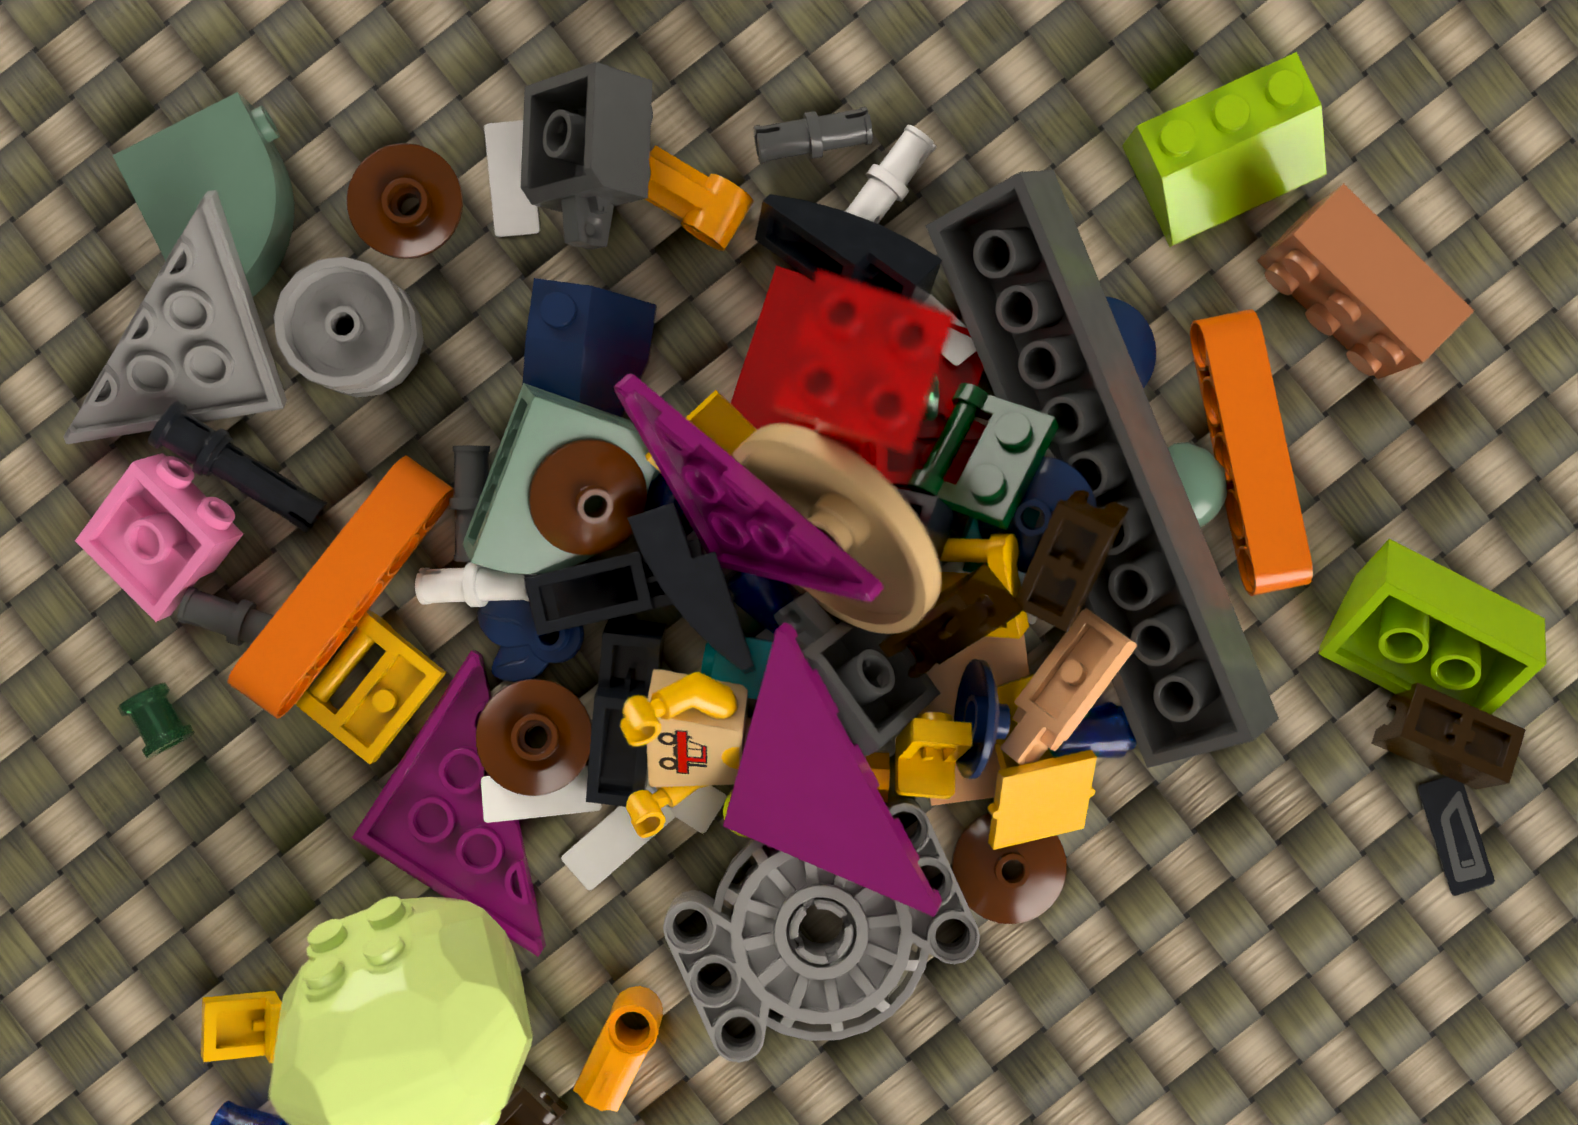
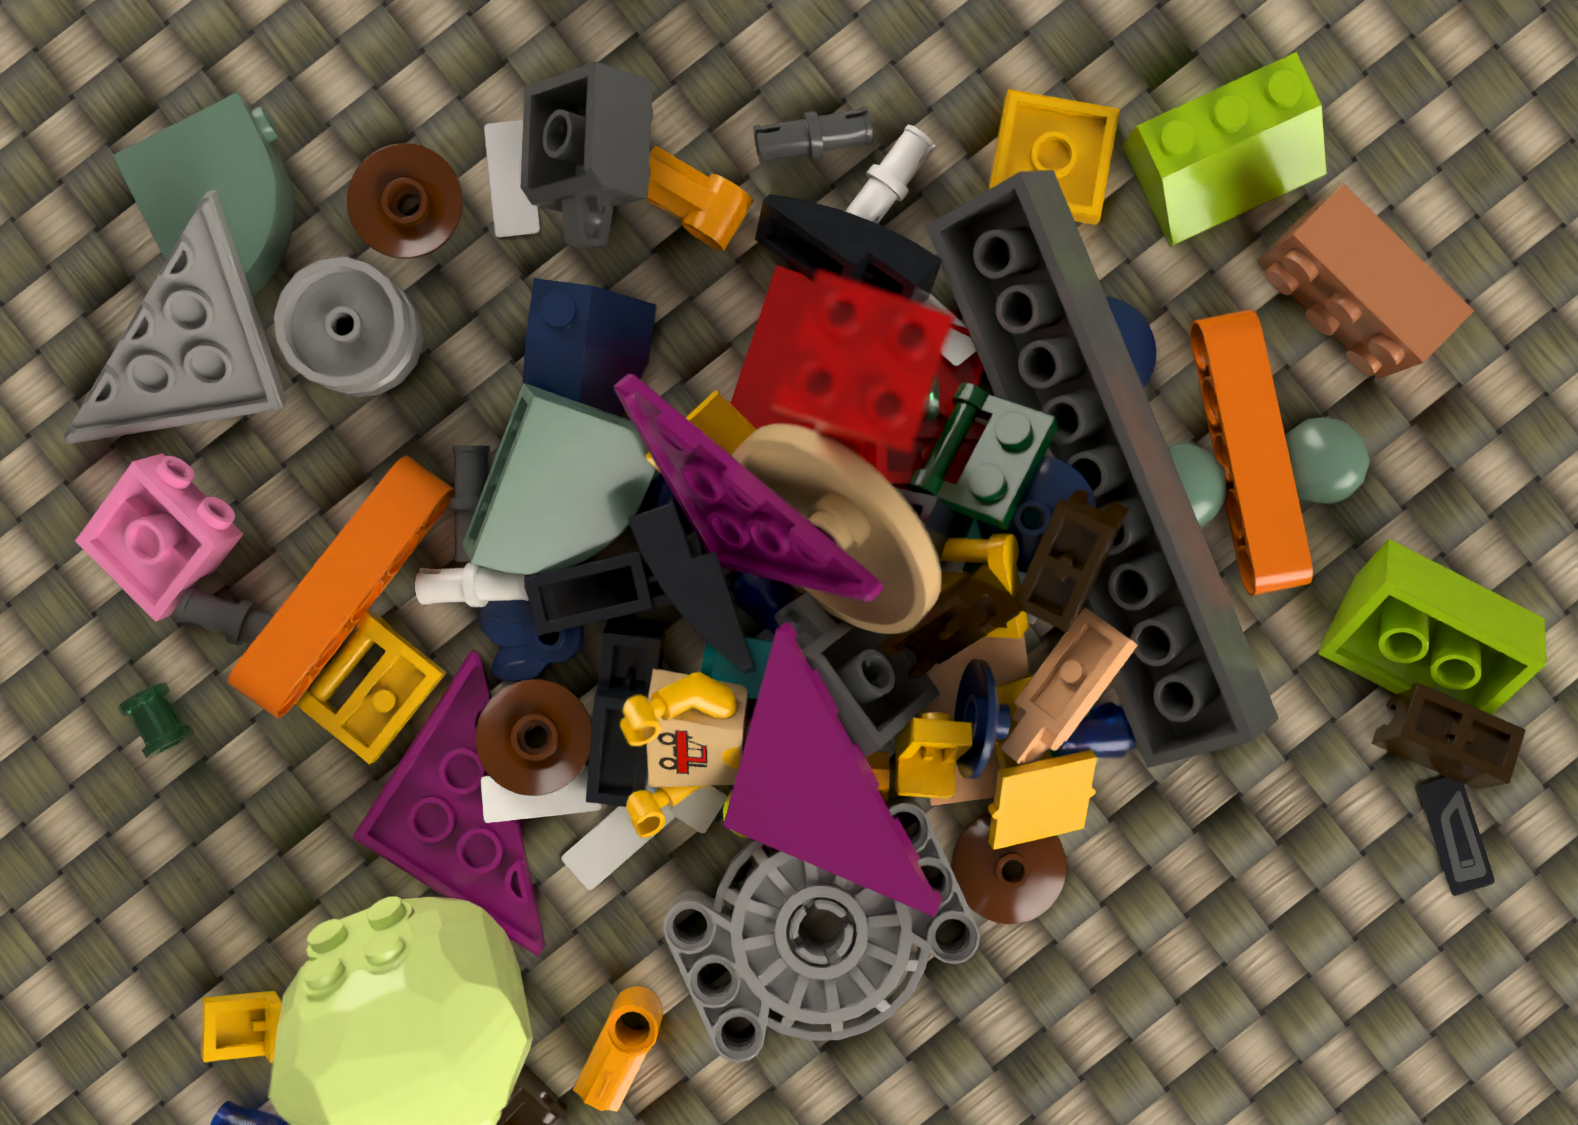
(215, 454): black pin -> none
(571, 477): reddish brown dish -> none
(1062, 137): none -> yellow tile
(1327, 459): none -> sand green hair

